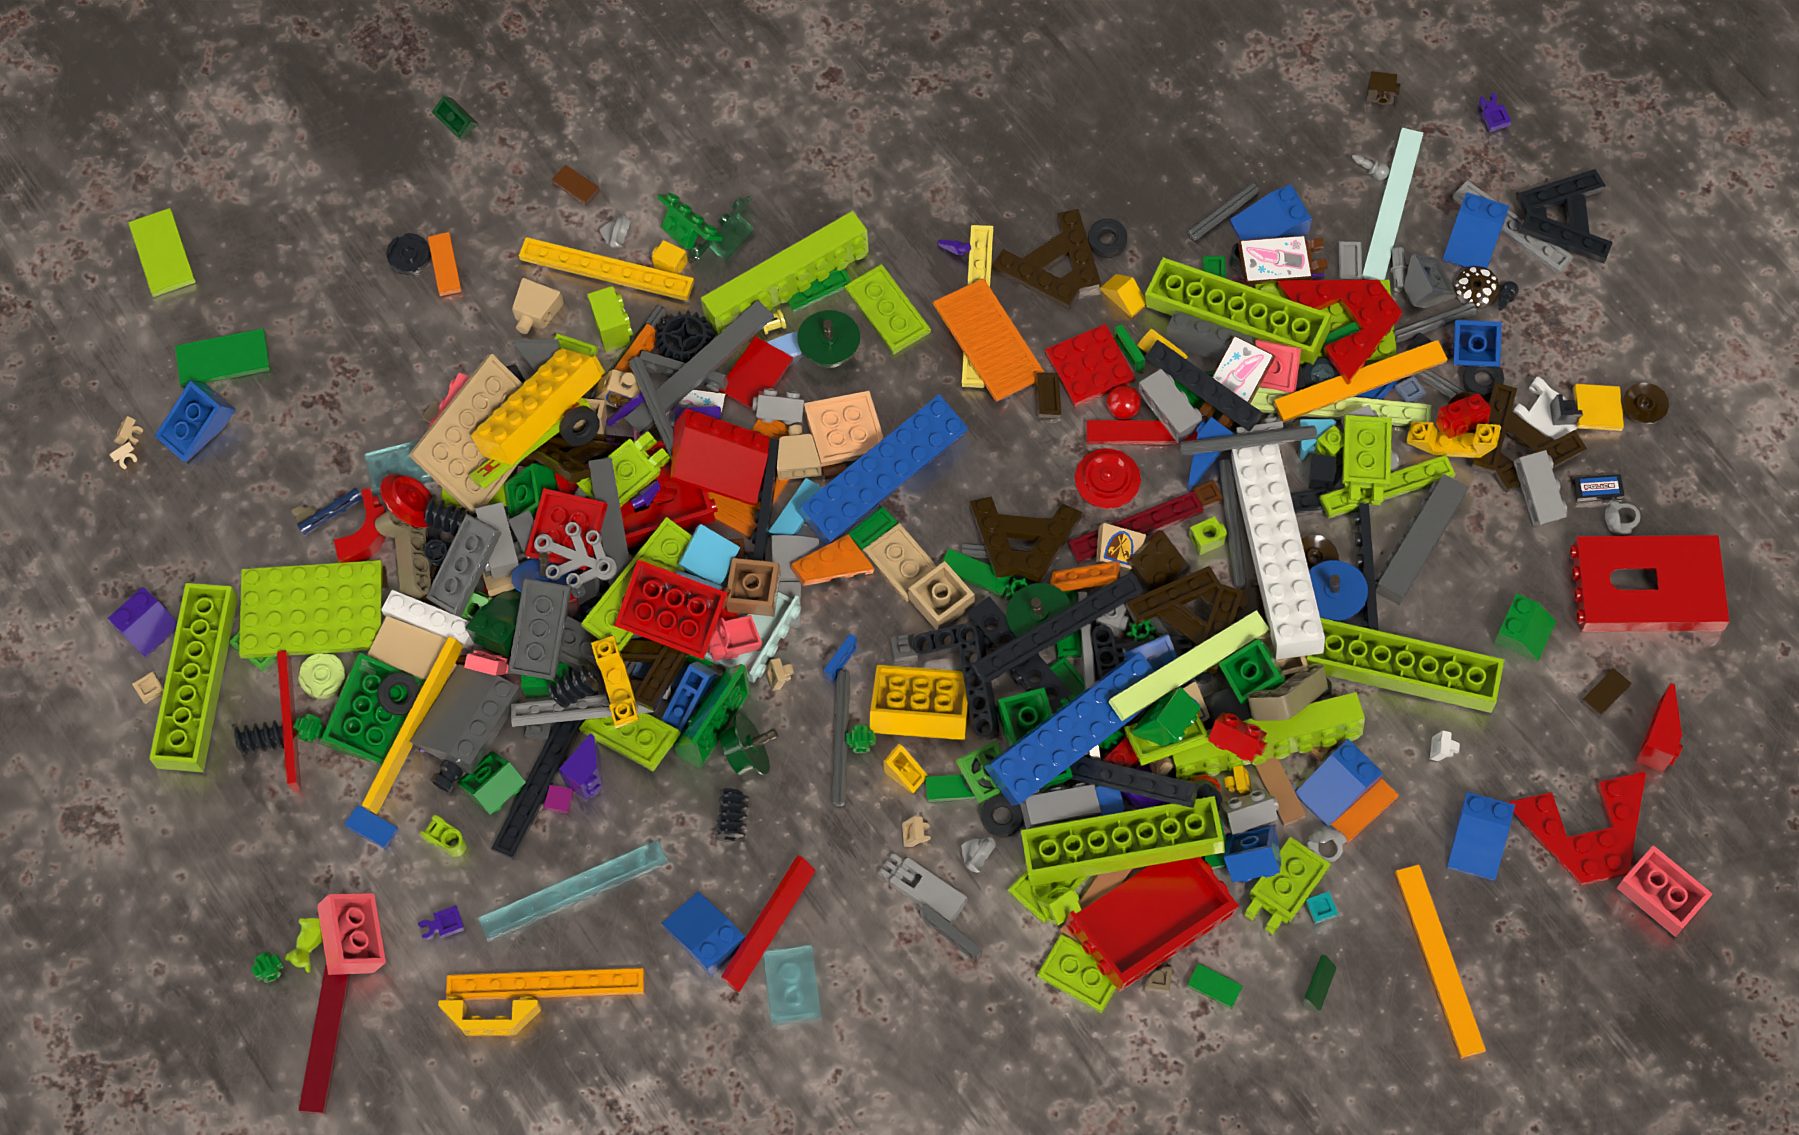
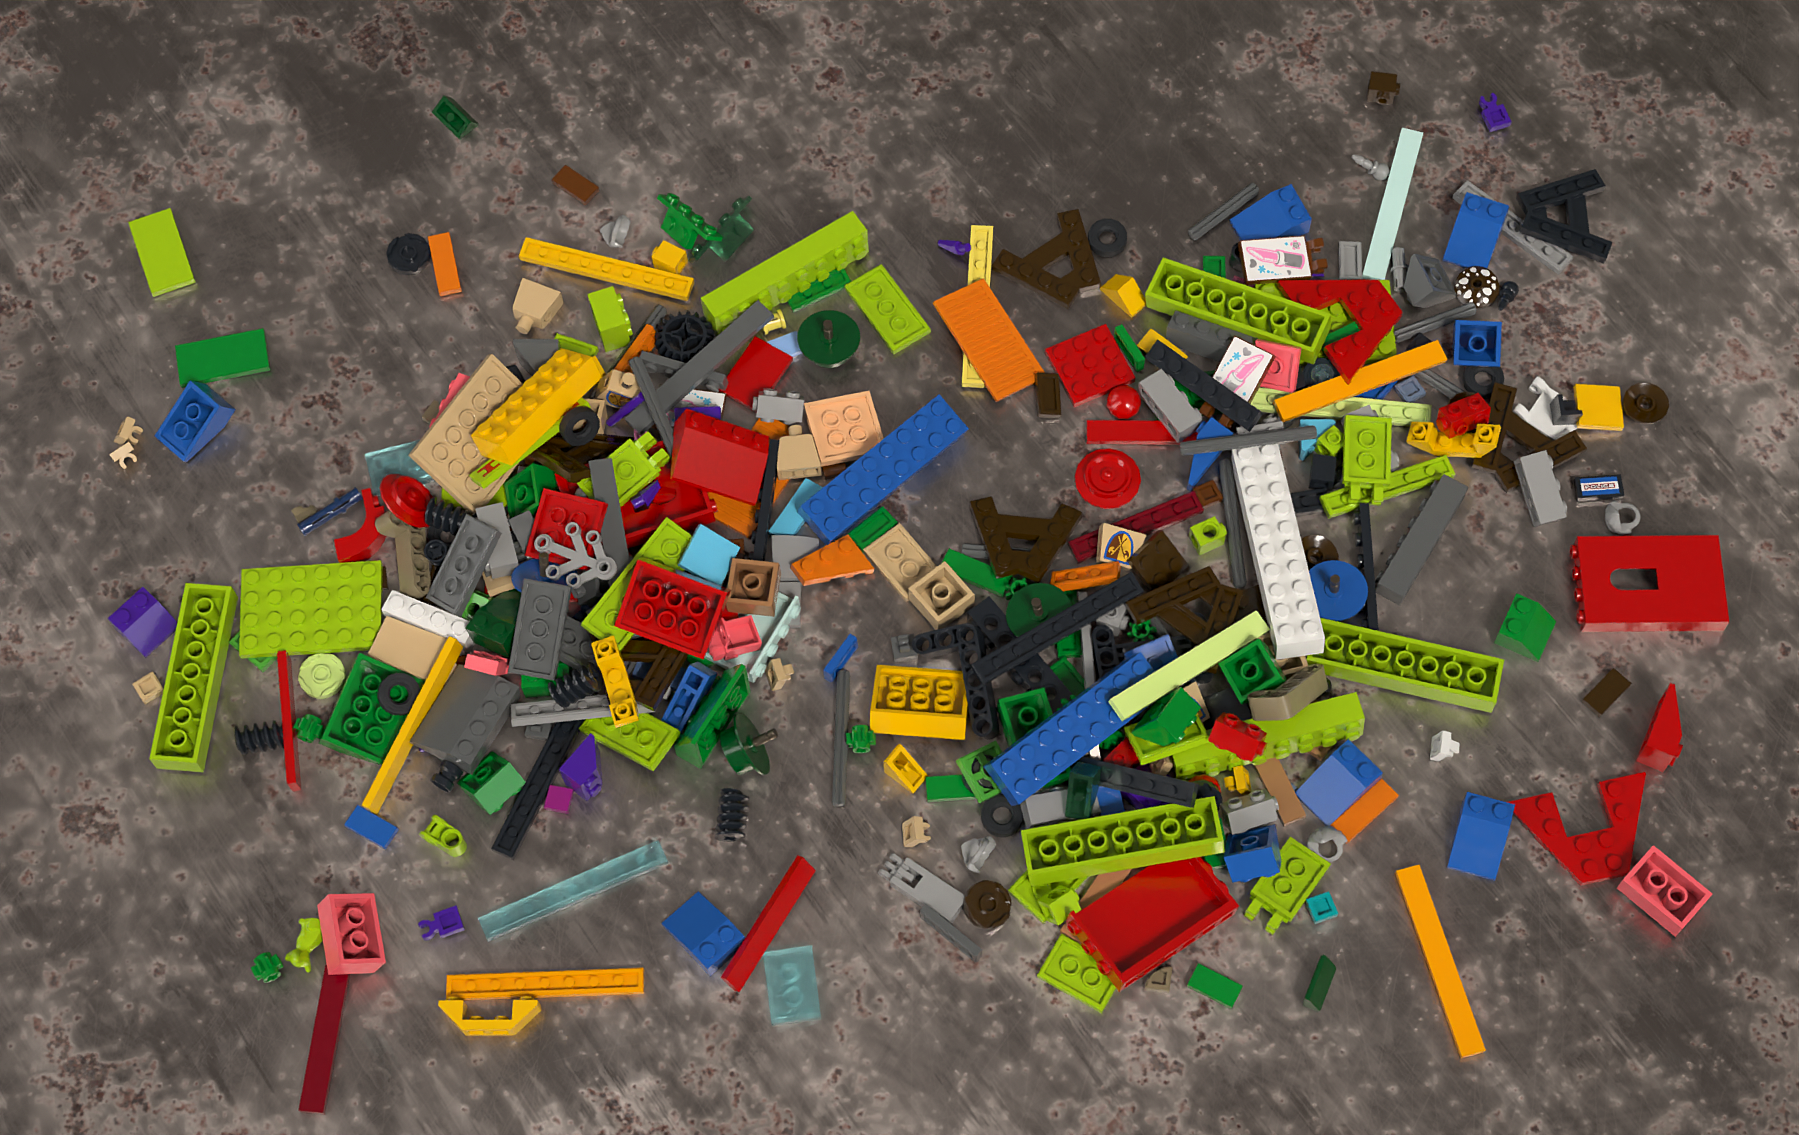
(987, 904): none -> dark brown tile
(1082, 790): none -> clear green slope

